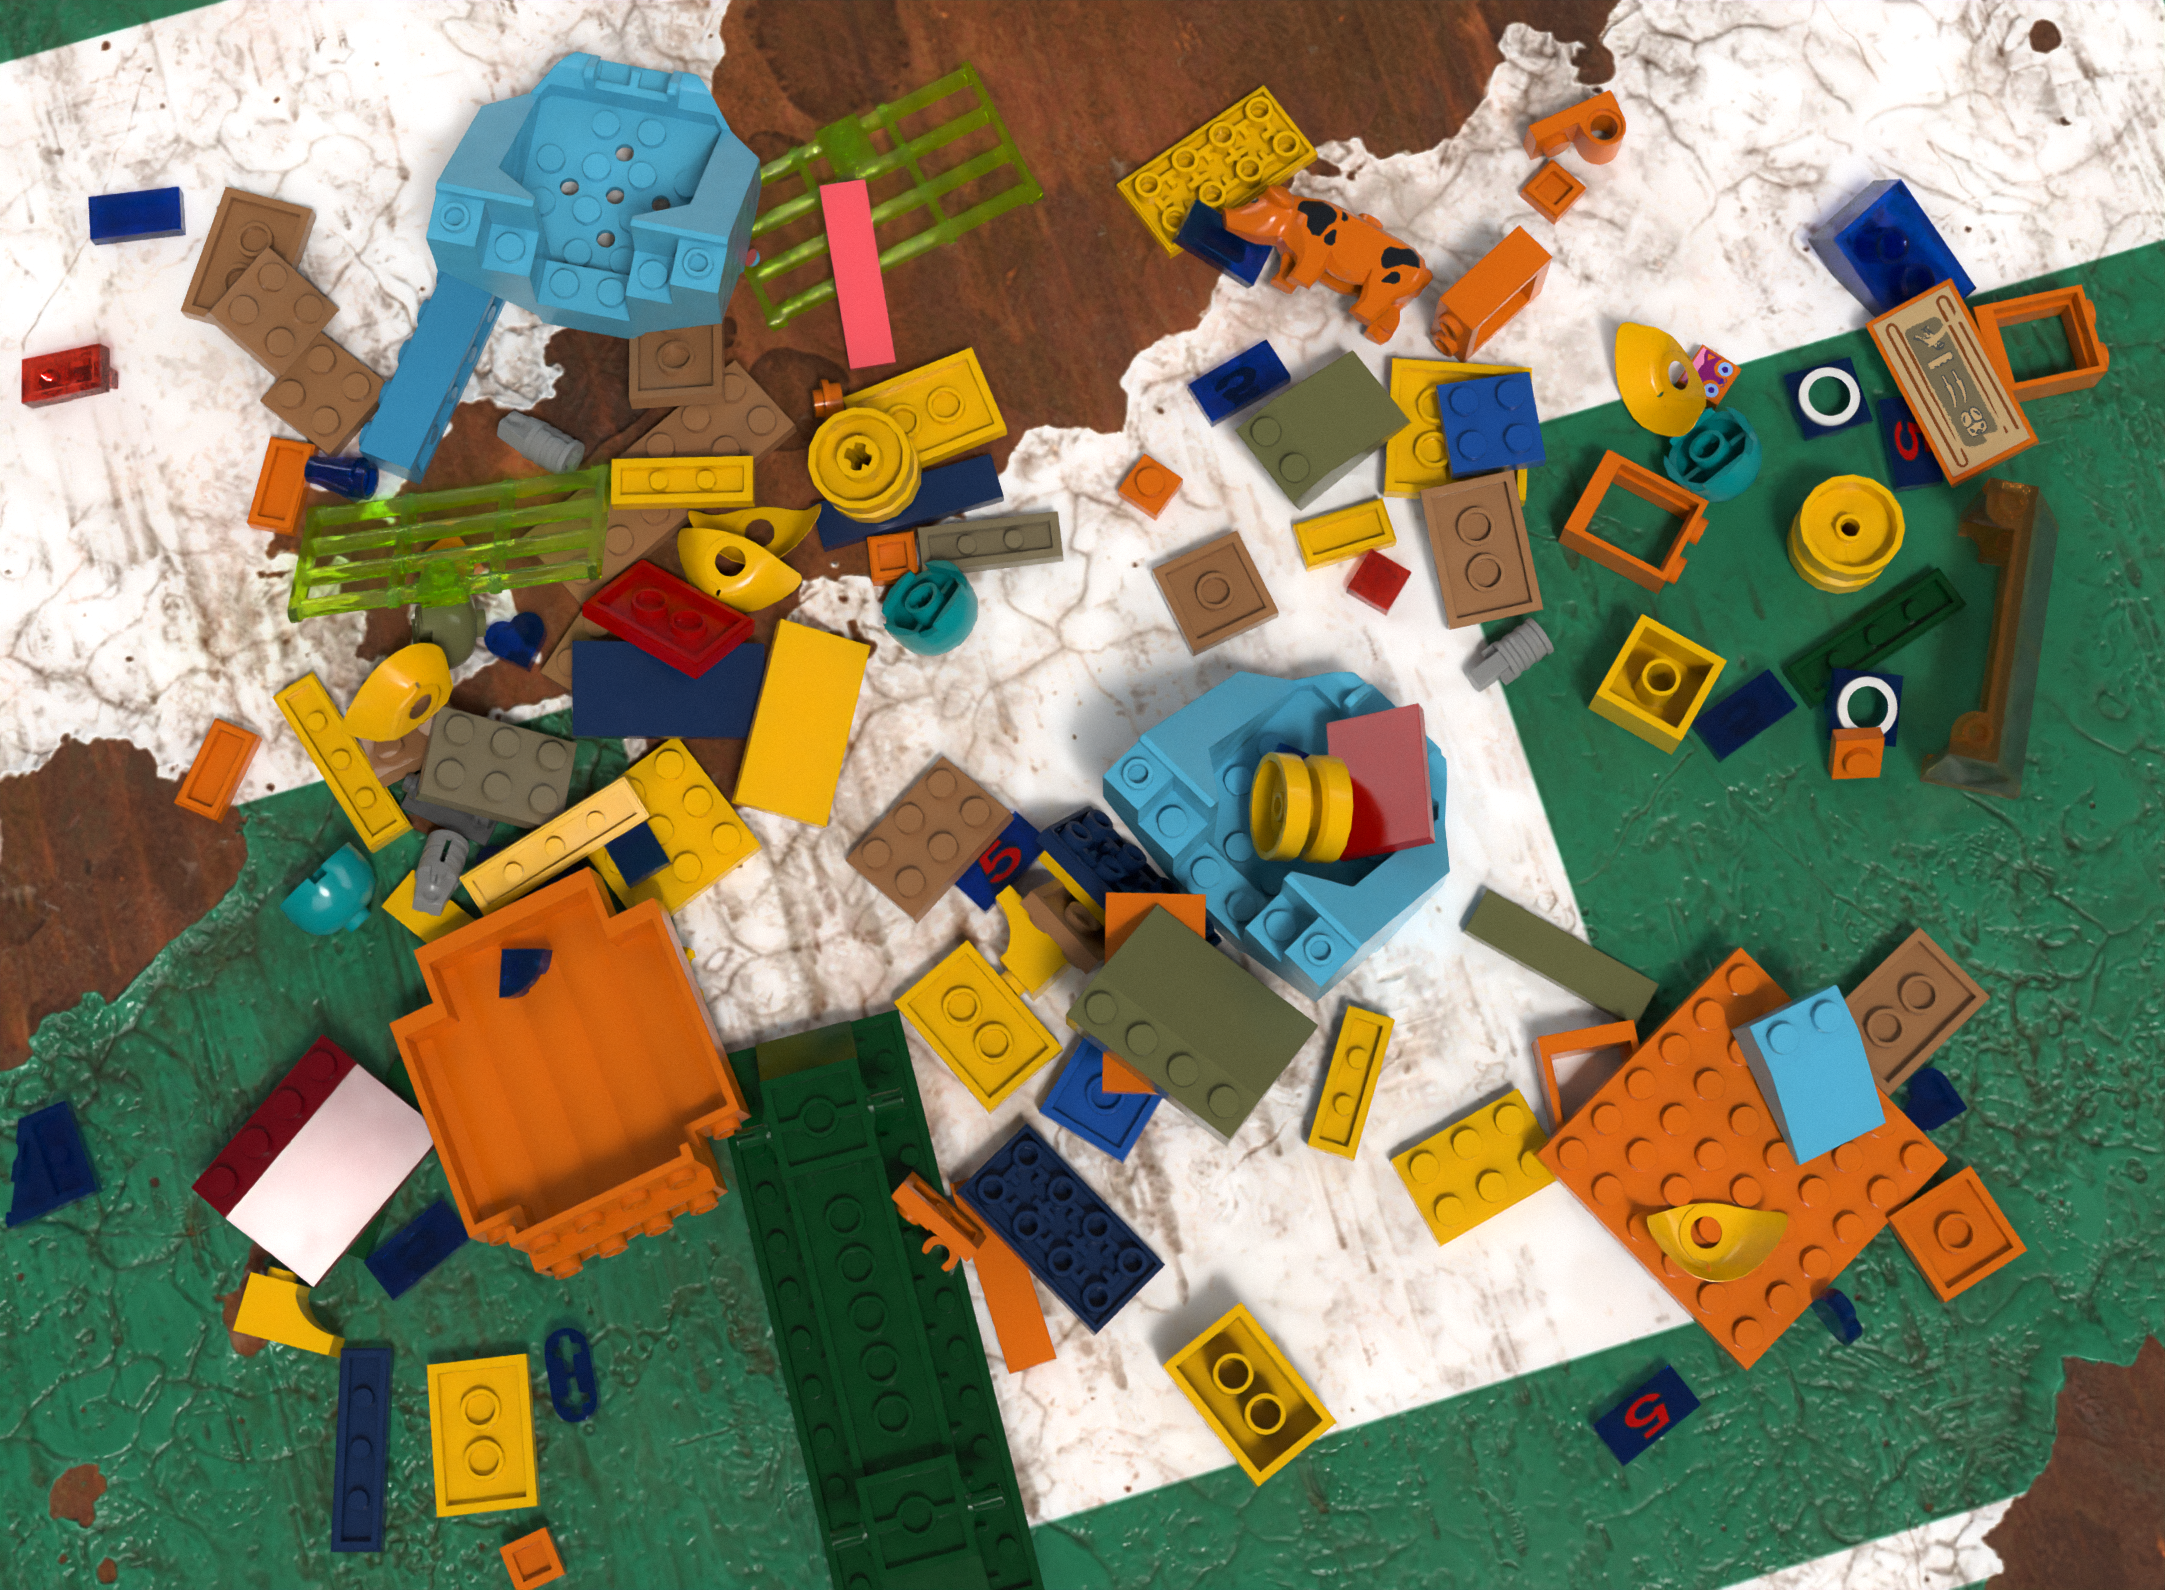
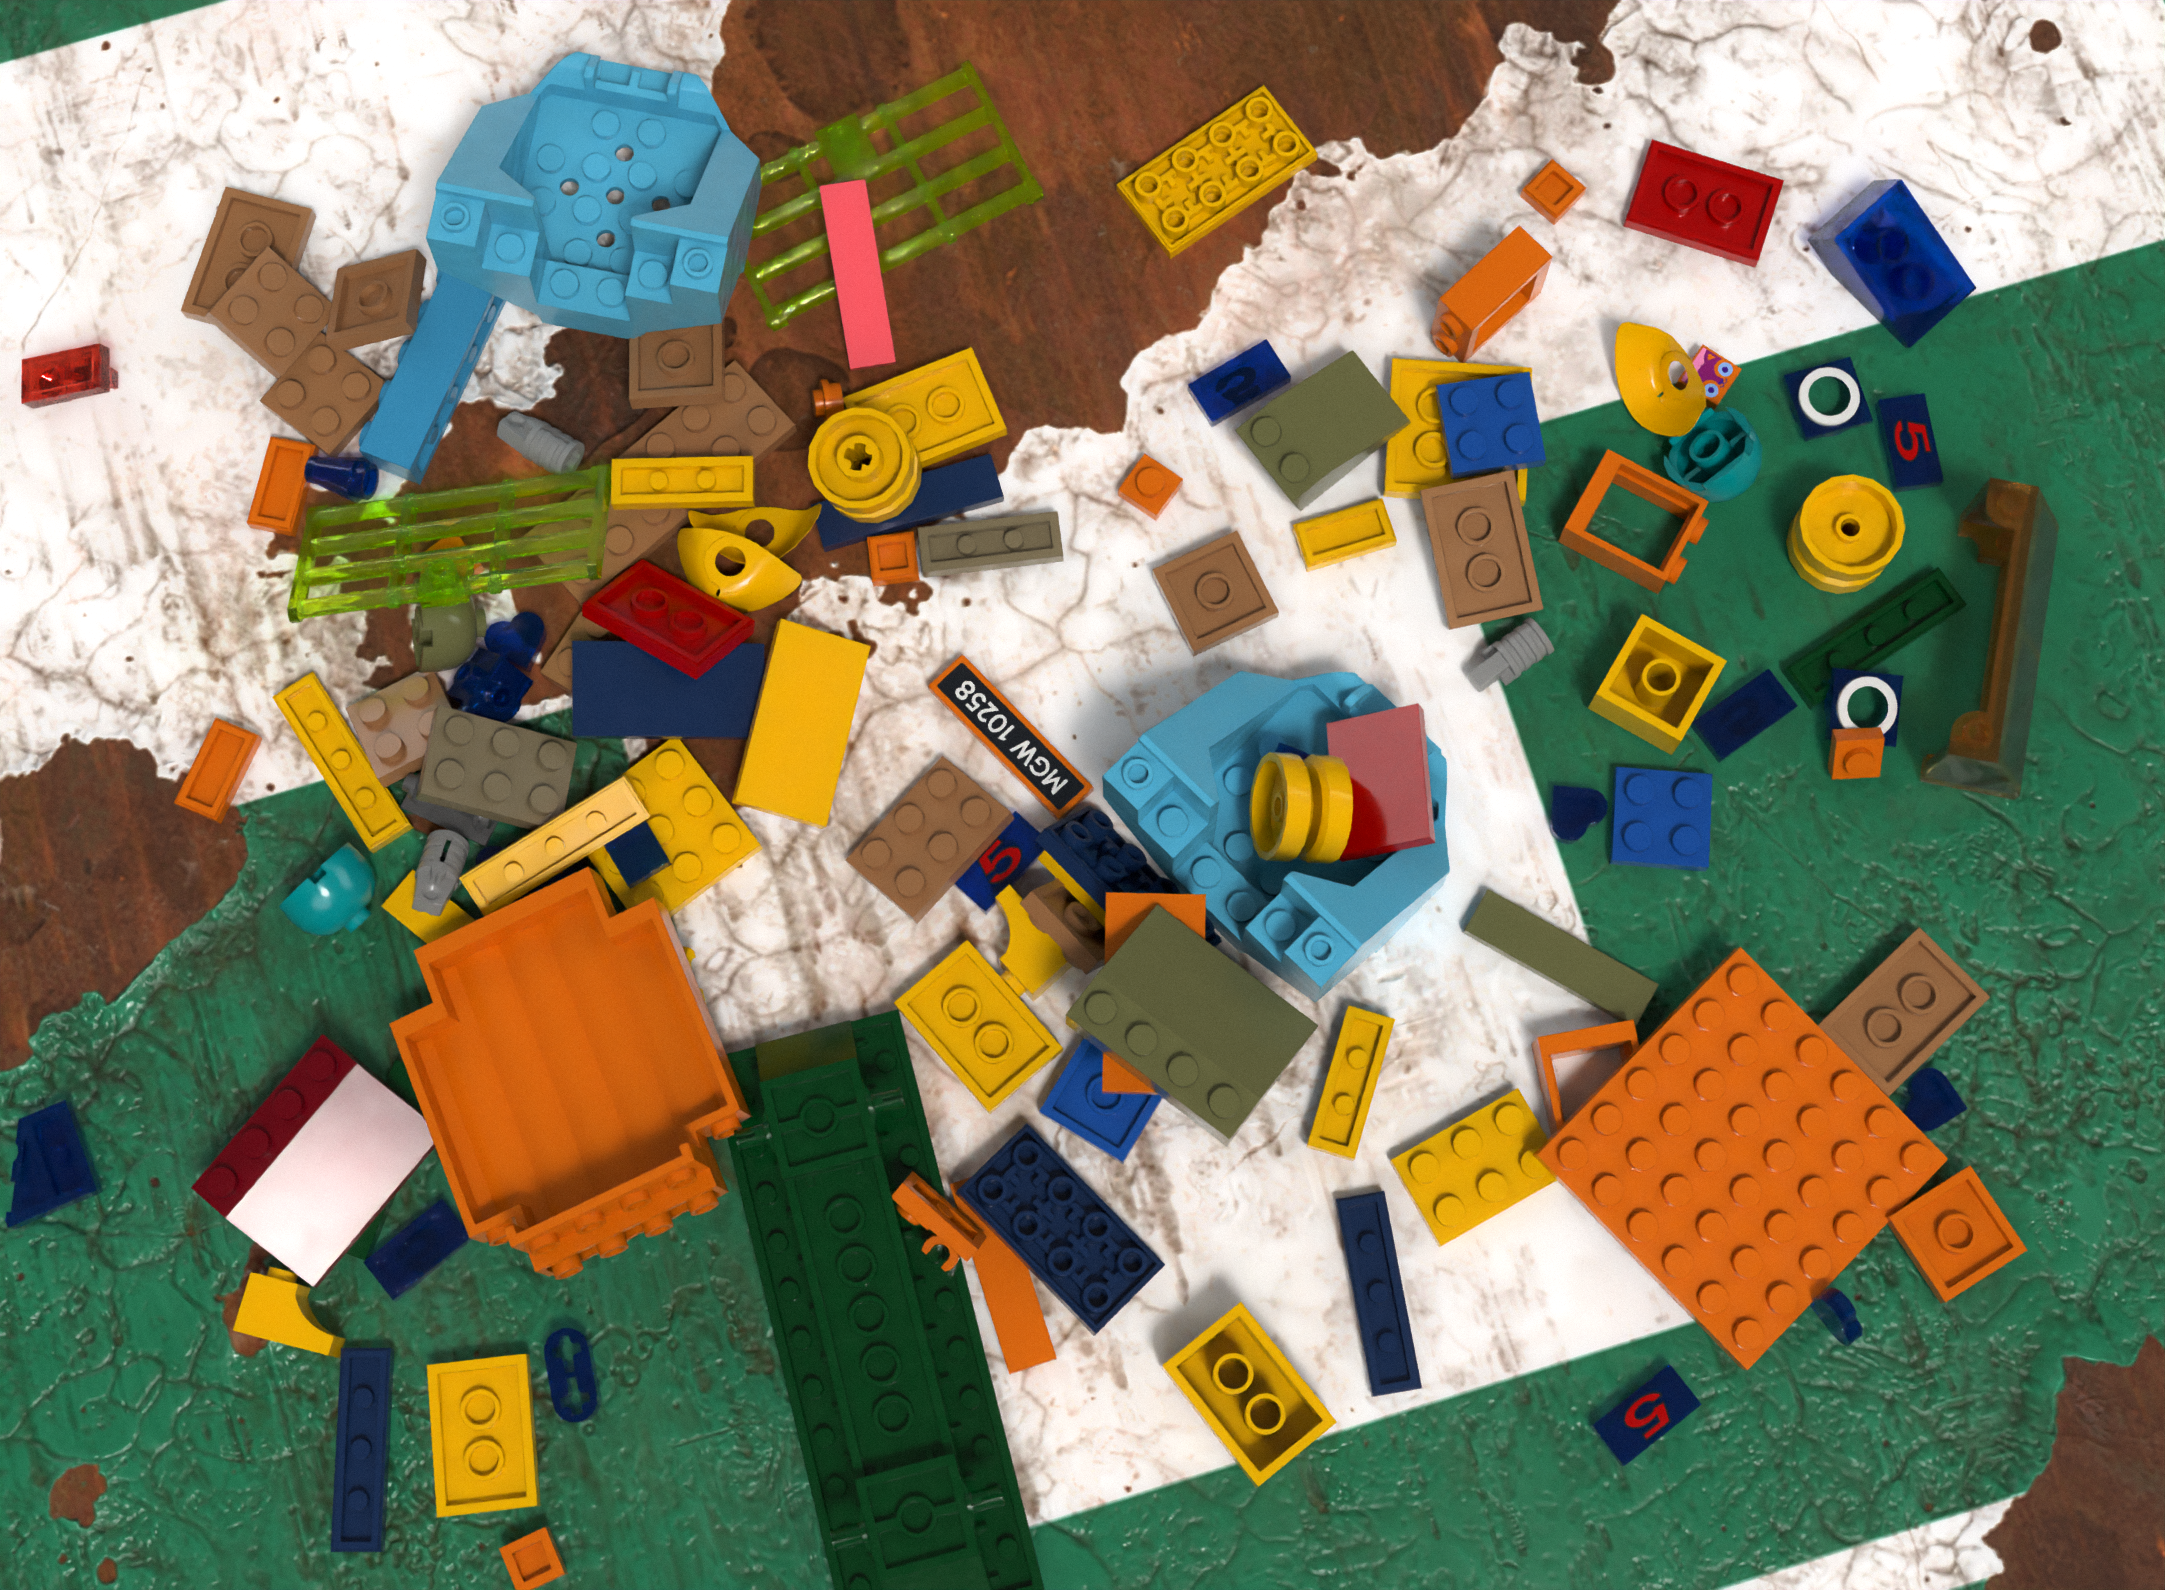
(136, 216): clear blue tile -> none
(376, 300): none -> medium nougat plate
(388, 695): yellow piece -> none
(489, 686): none -> clear blue brick
(521, 970): clear blue tile -> none
(752, 258): coral piece -> none
(932, 609): teal cylinder -> none
(1010, 738): none -> tile
(1205, 237): clear blue tile -> none
(1337, 250): orange animal -> none
(1378, 582): clear red plate -> none
(1378, 1294): none -> dark blue tile
(1575, 125): orange plate -> none
(1575, 811): none -> clear blue tile
(1661, 819): none -> blue plate
(1703, 203): none -> red tile
(1744, 1243): yellow piece -> none
(1812, 1072): medium azure slope -> none
(1952, 383): tile -> none
(2078, 320): orange window -> none

